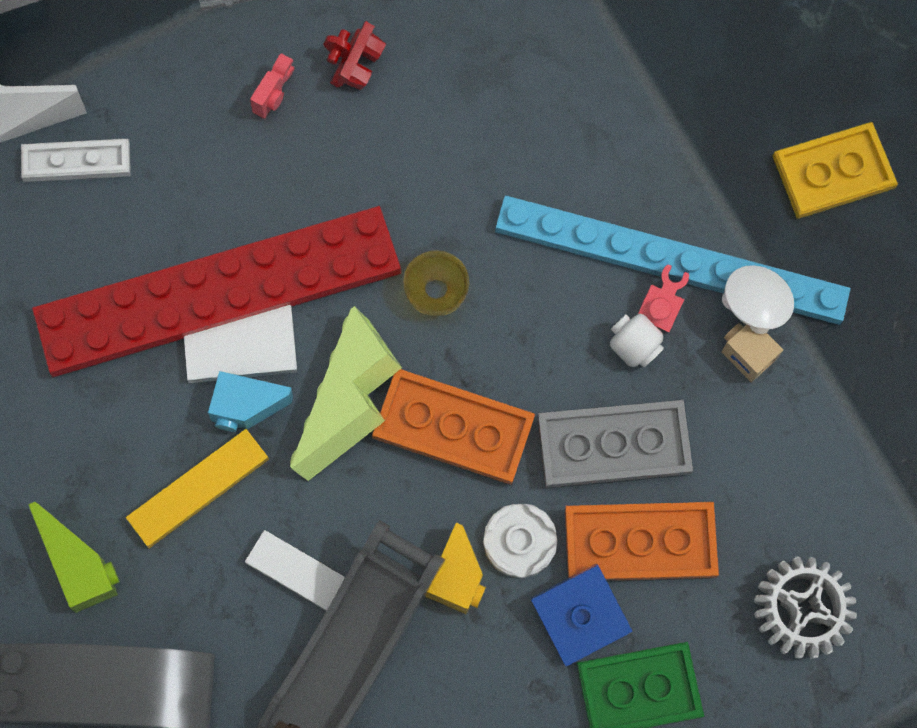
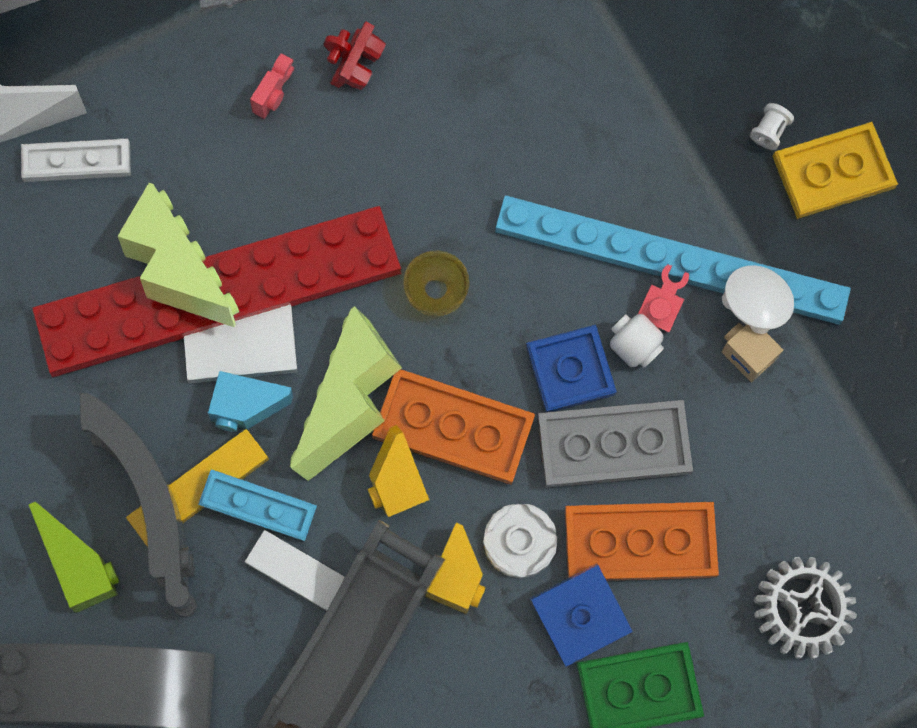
(167, 549): none -> dark grey windscreen
(174, 264): none -> yellowish green slope
(257, 505): none -> medium azure tile
(395, 476): none -> yellow slope
(571, 369): none -> blue plate
(772, 126): none -> white bush

